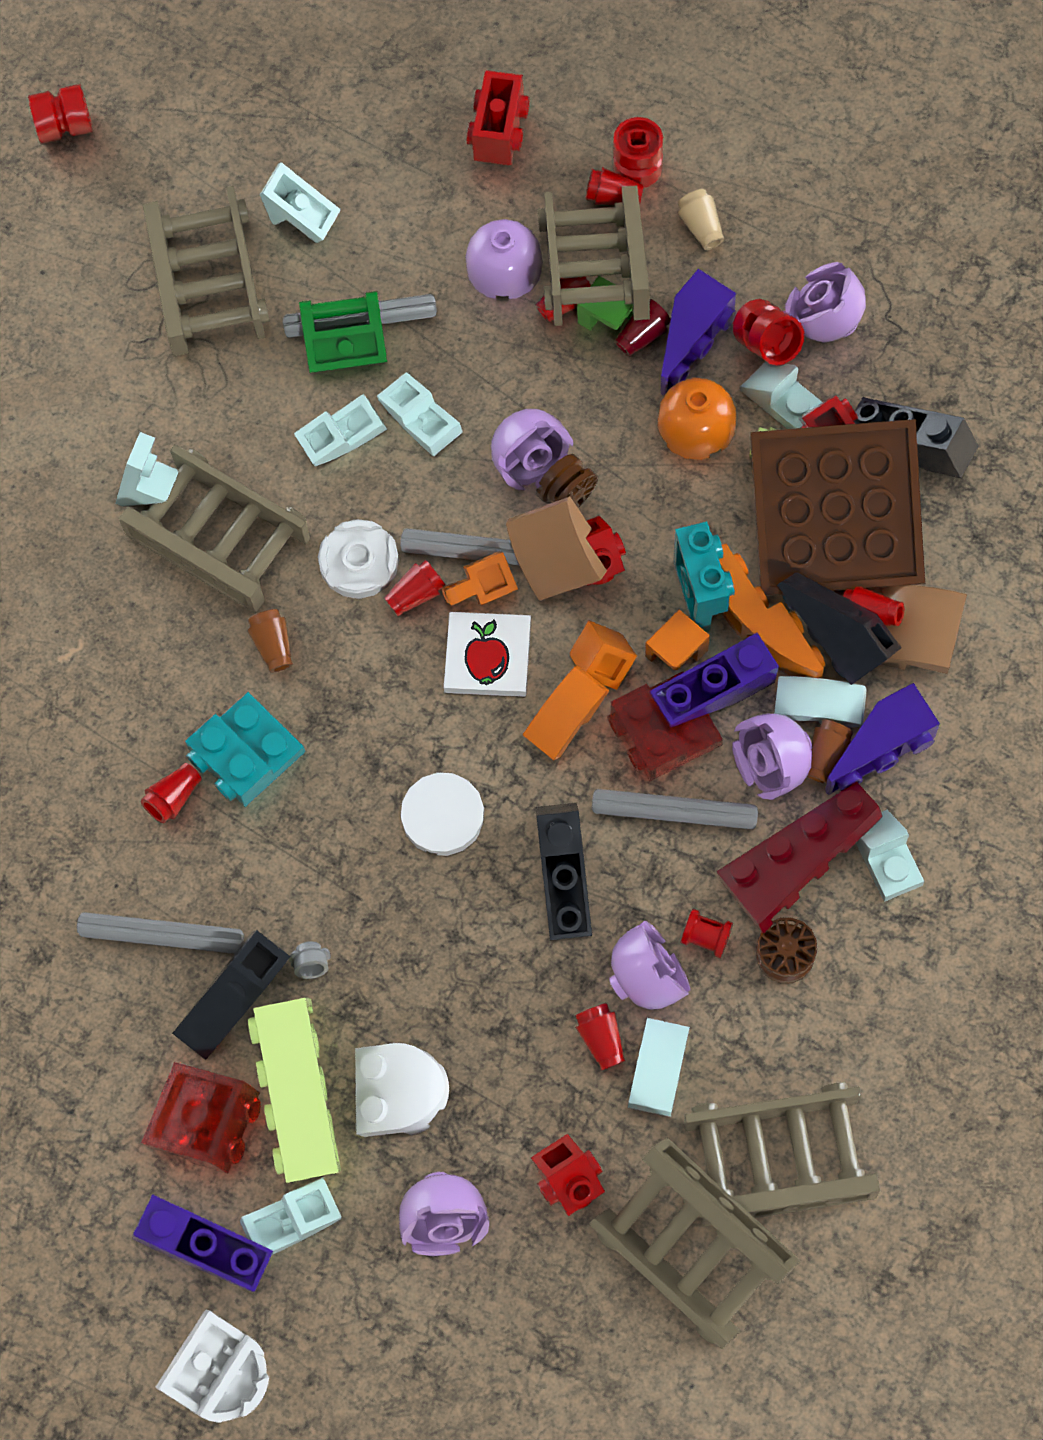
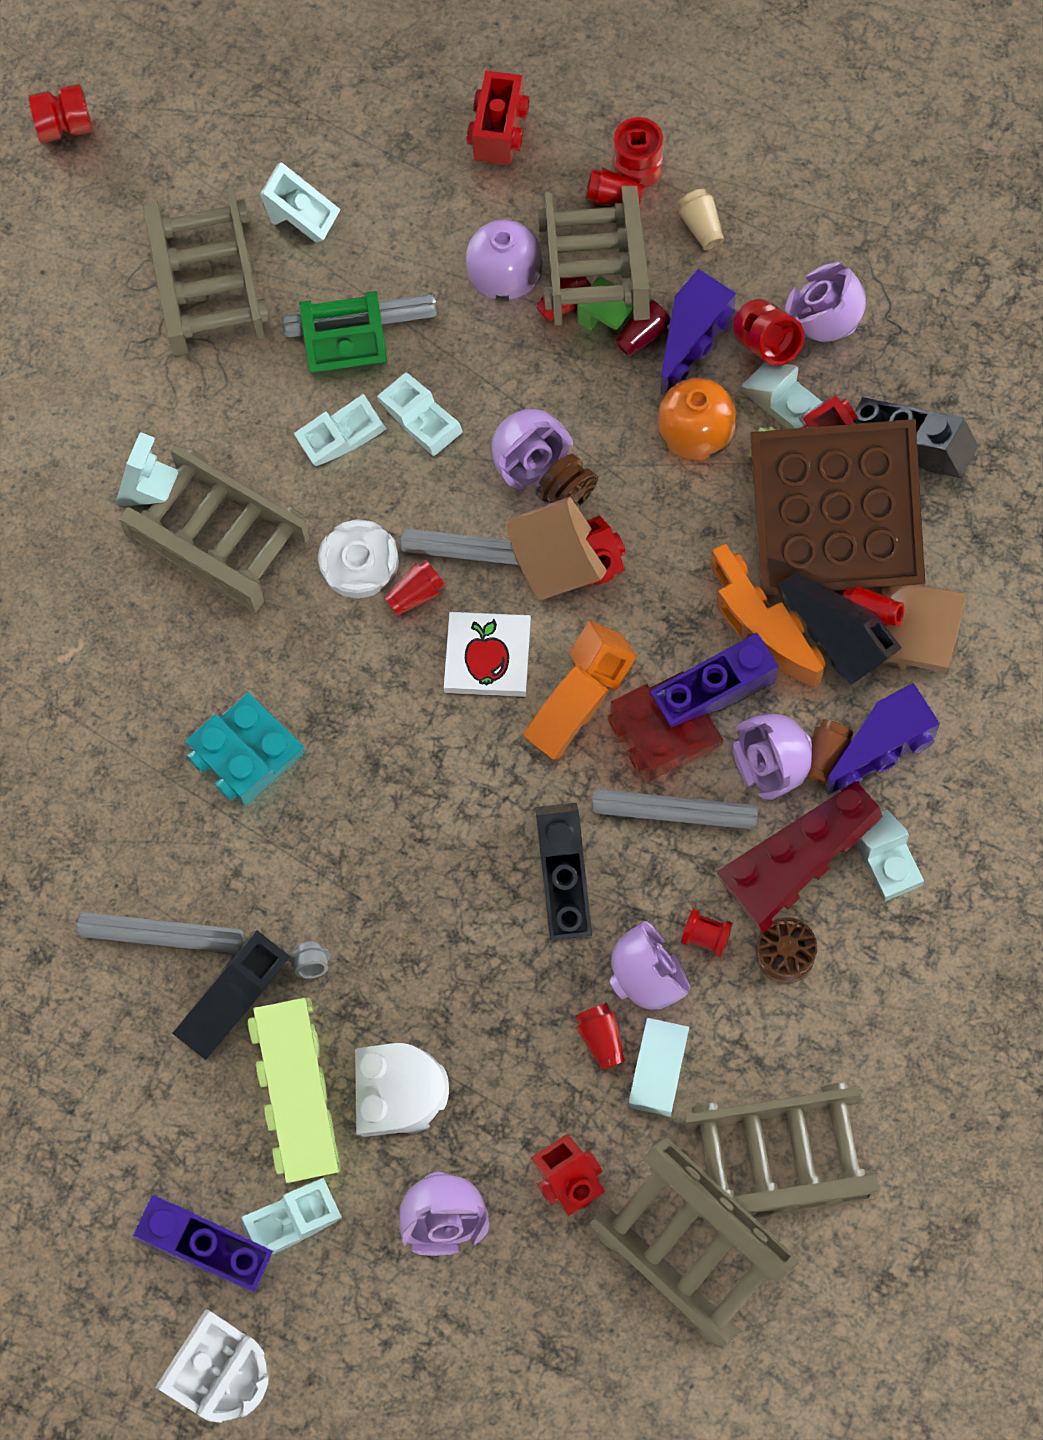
(169, 794): red cone -> none
(202, 1117): clear red plate -> none
(271, 639): dark orange cone -> none
(442, 814): white tile -> none
(485, 579): orange plate -> none
(677, 641): orange panel -> none
(700, 575): teal plate -> none
(820, 699): light aqua slope -> none

